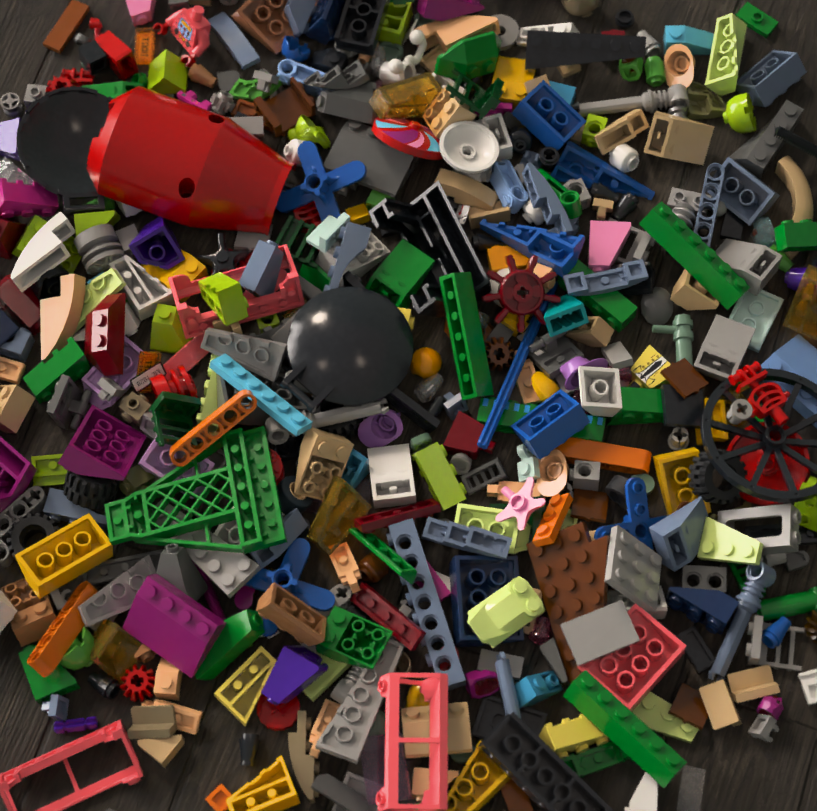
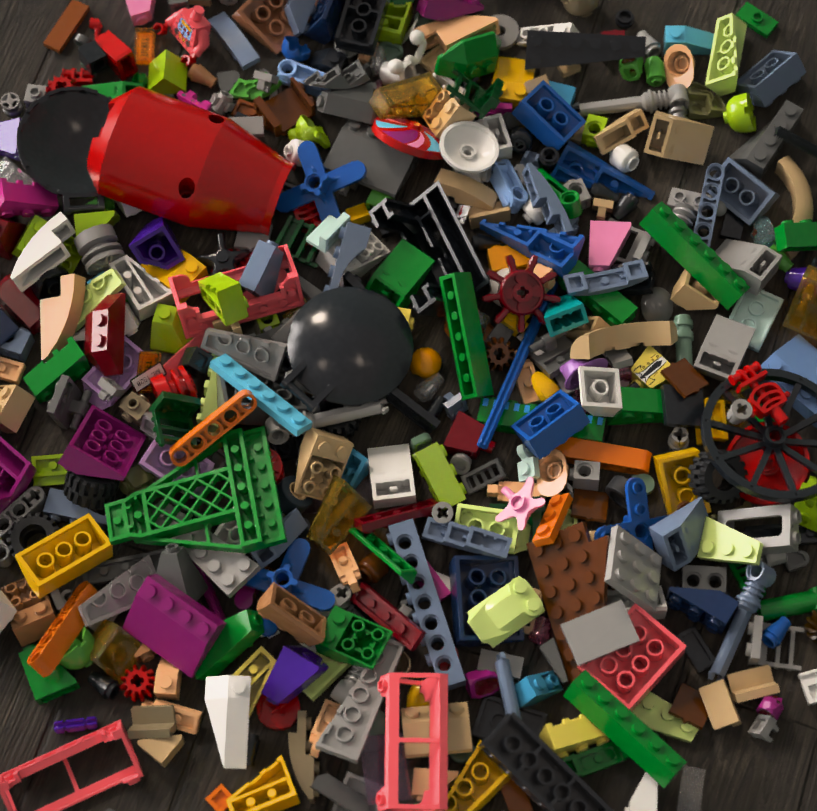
(57, 707): sand blue tile -> none
(125, 237): light grey brick -> none
(195, 360): none -> black brick
(228, 709): none -> white wedge
(314, 276): green slope -> none
(380, 429): medium lavender piece -> none
(443, 519): none -> light grey bush
(623, 337): none -> tan brick

